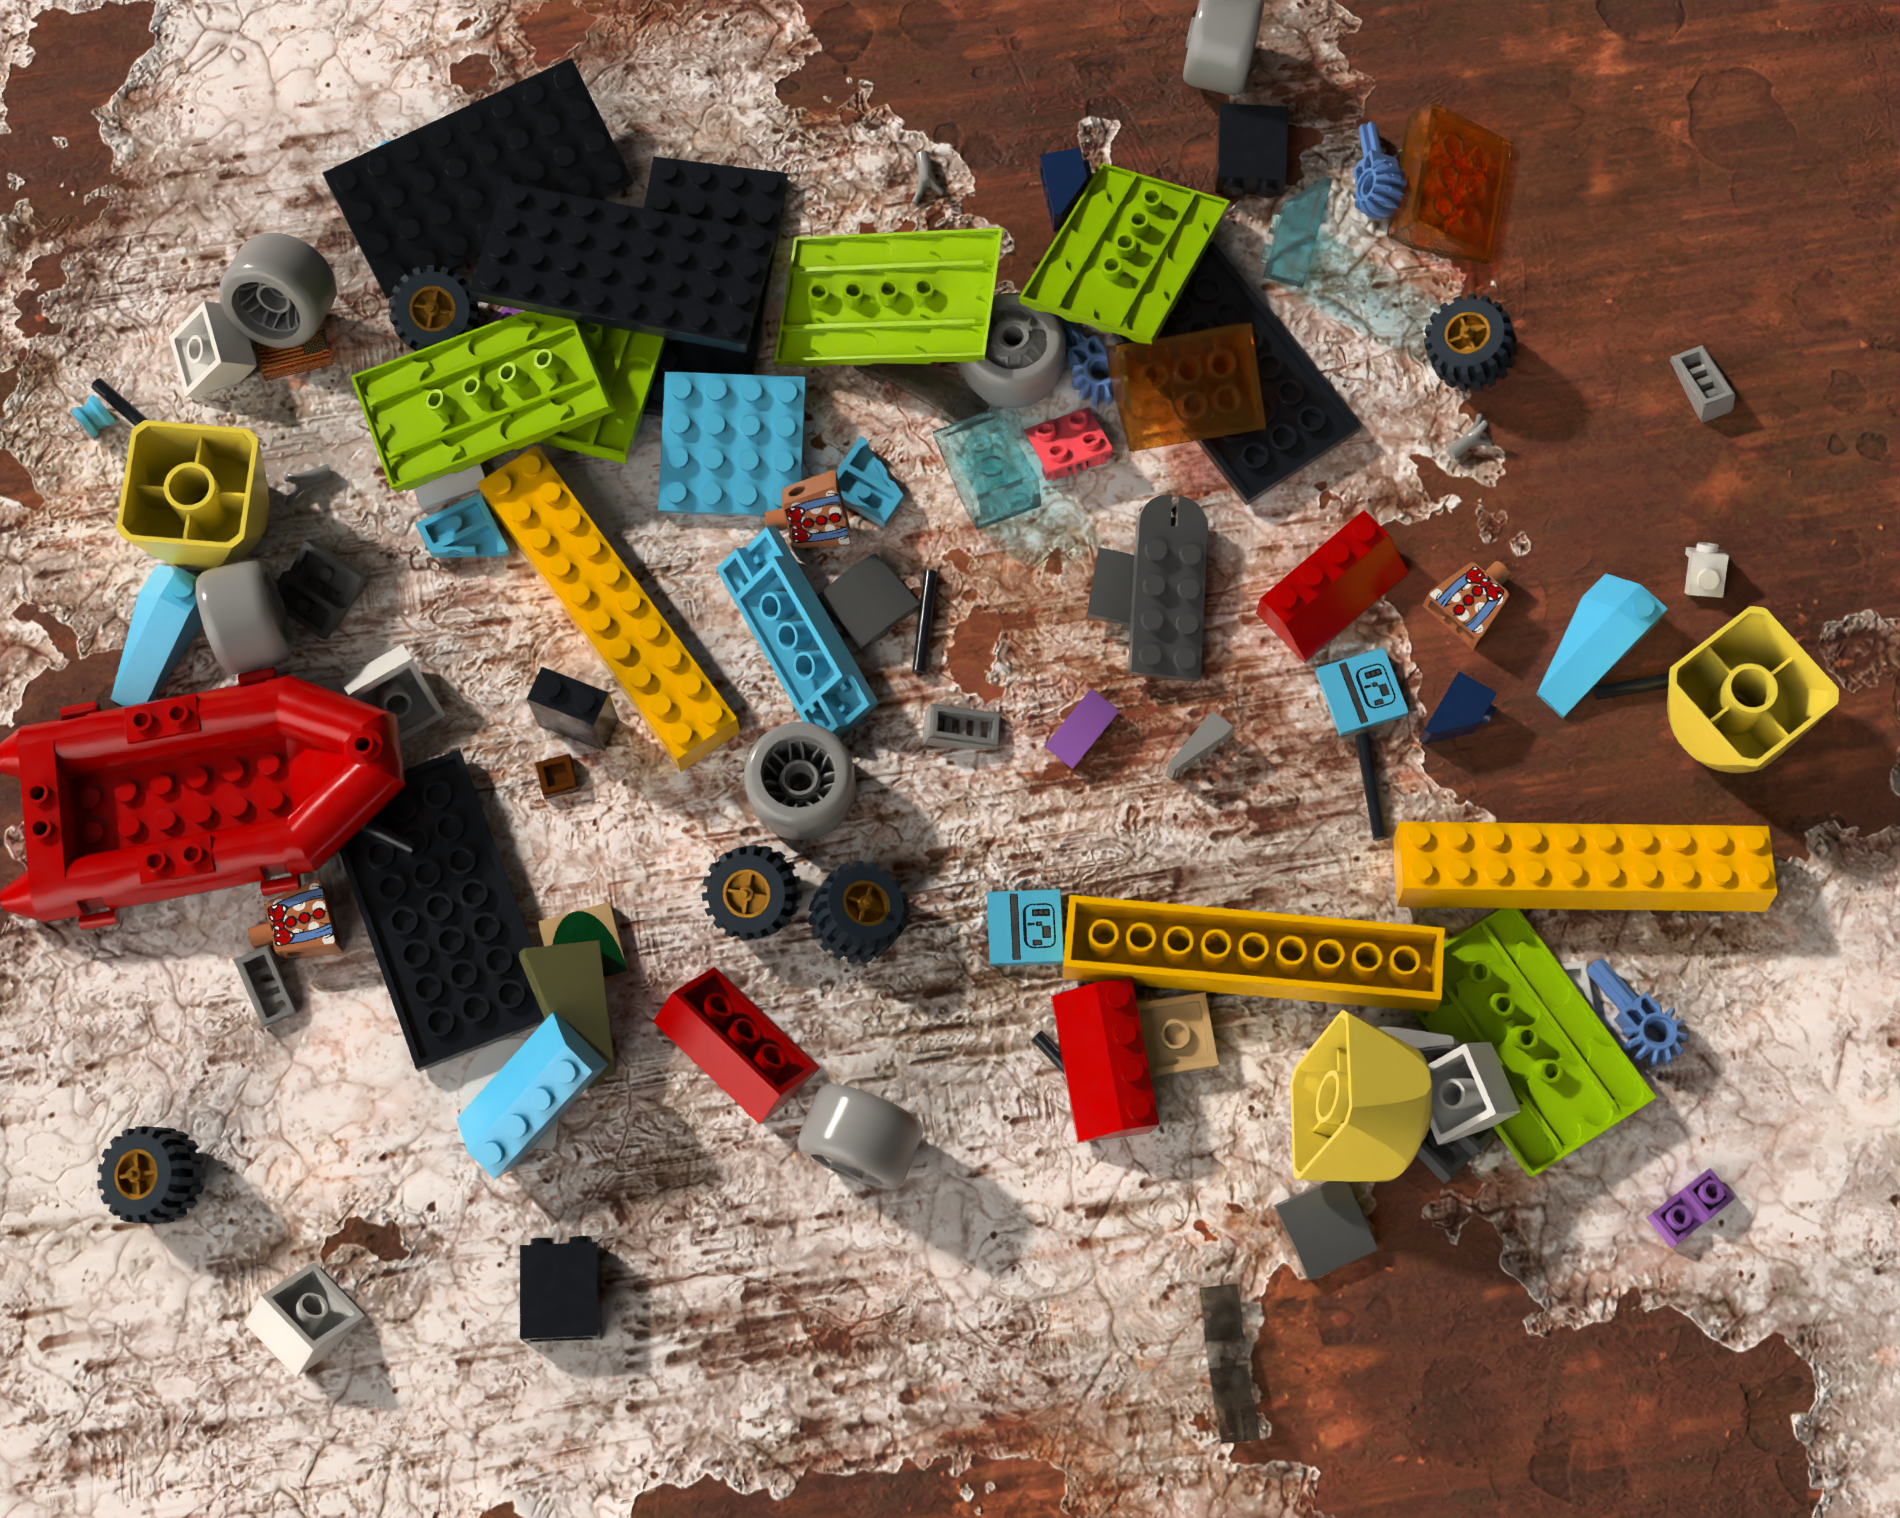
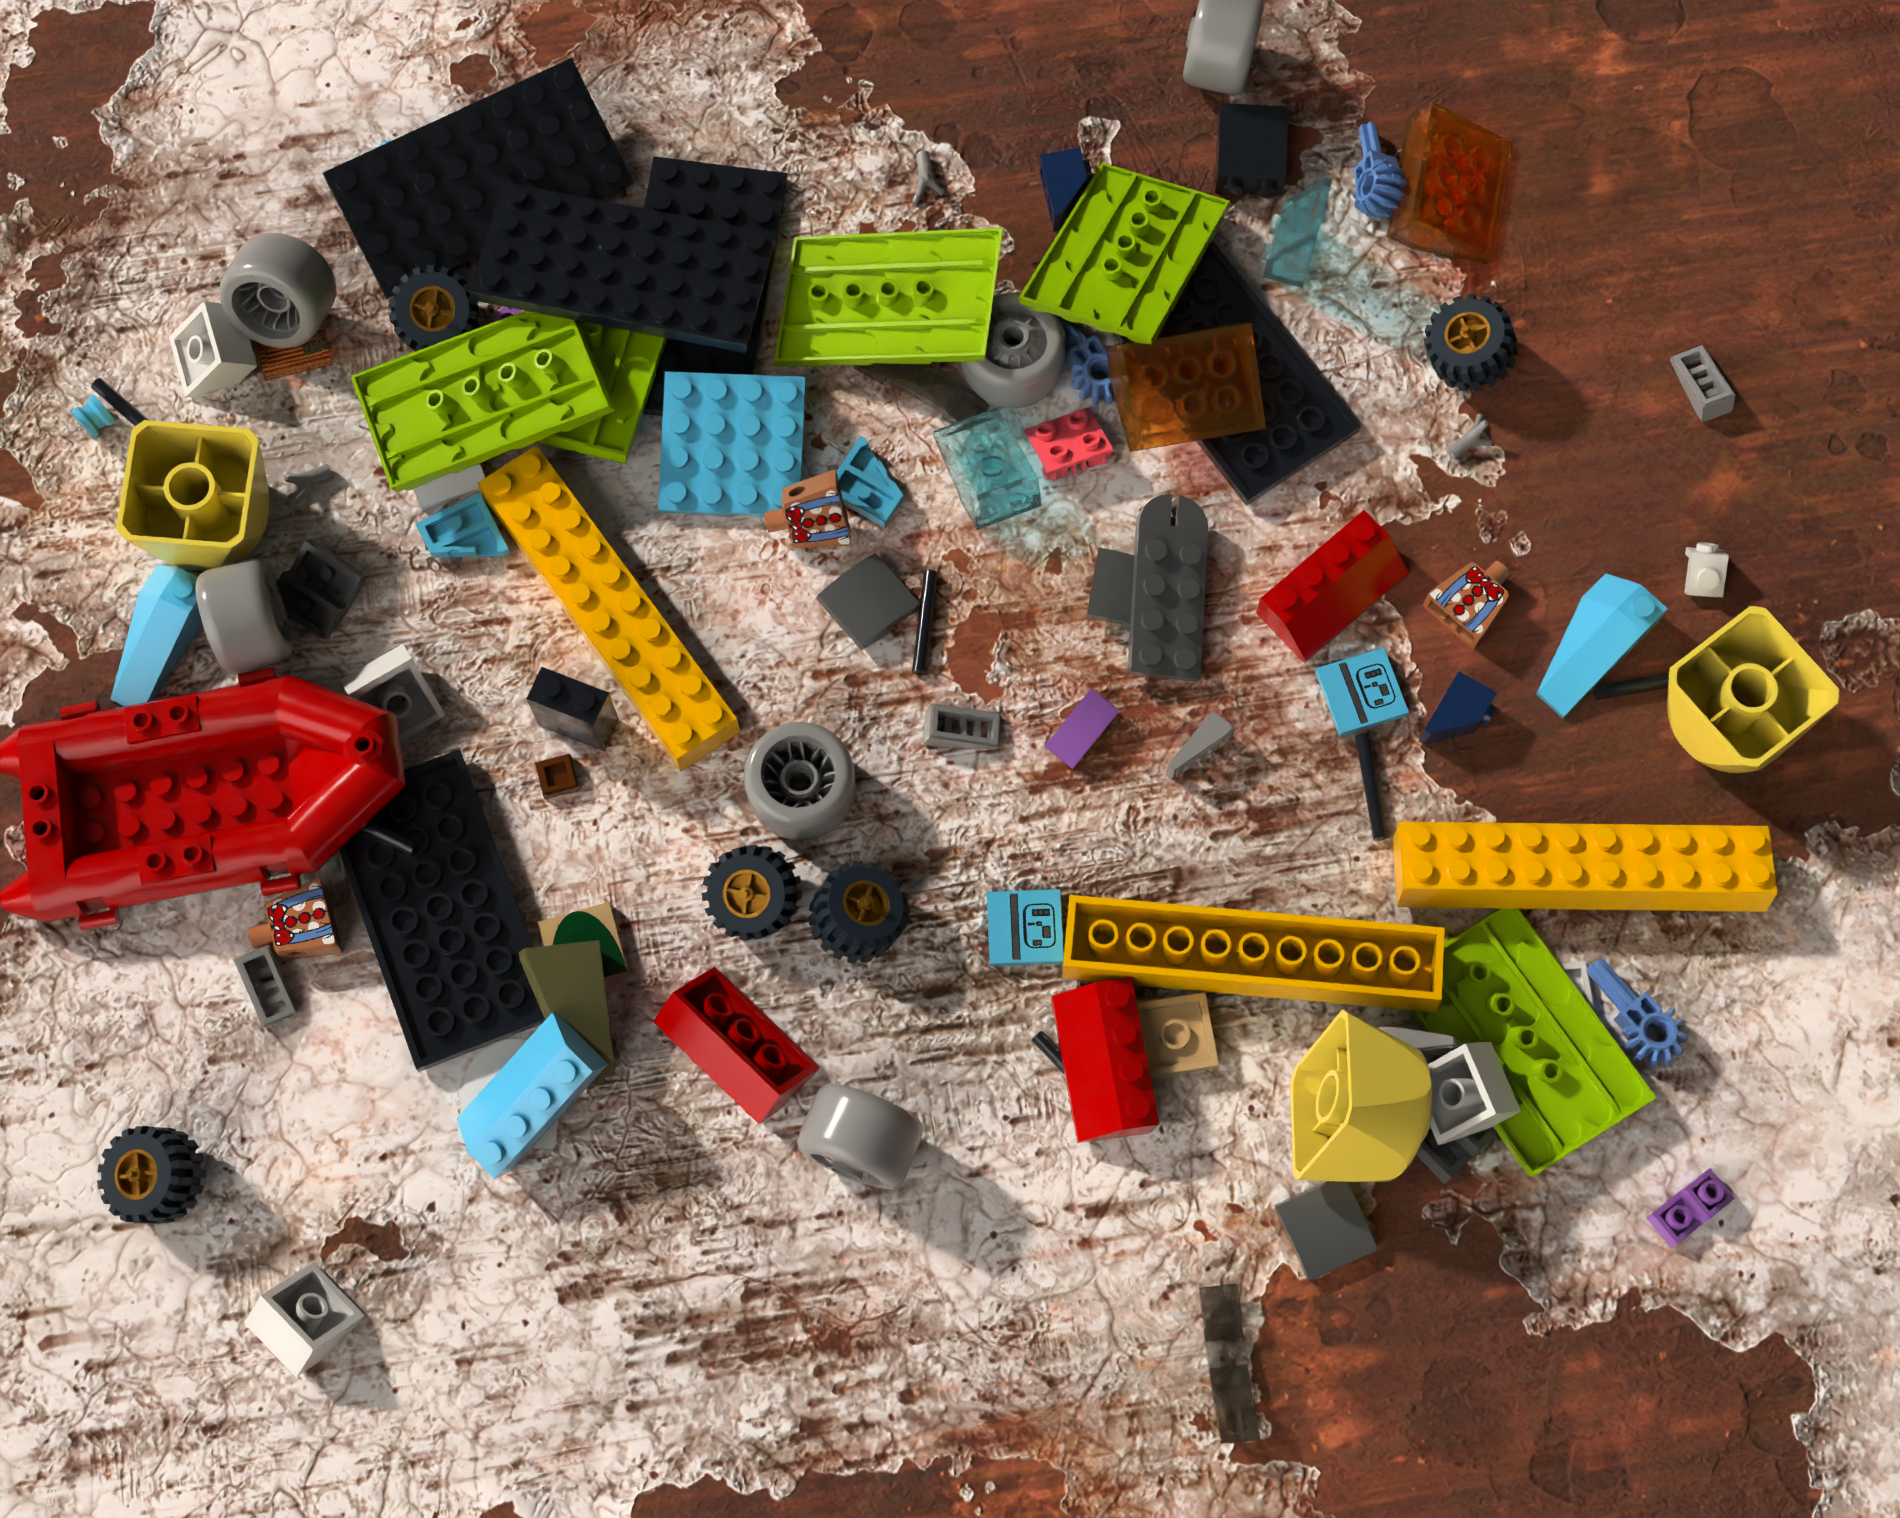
(560, 1290): black brick -> none
(796, 634): medium azure slope -> none

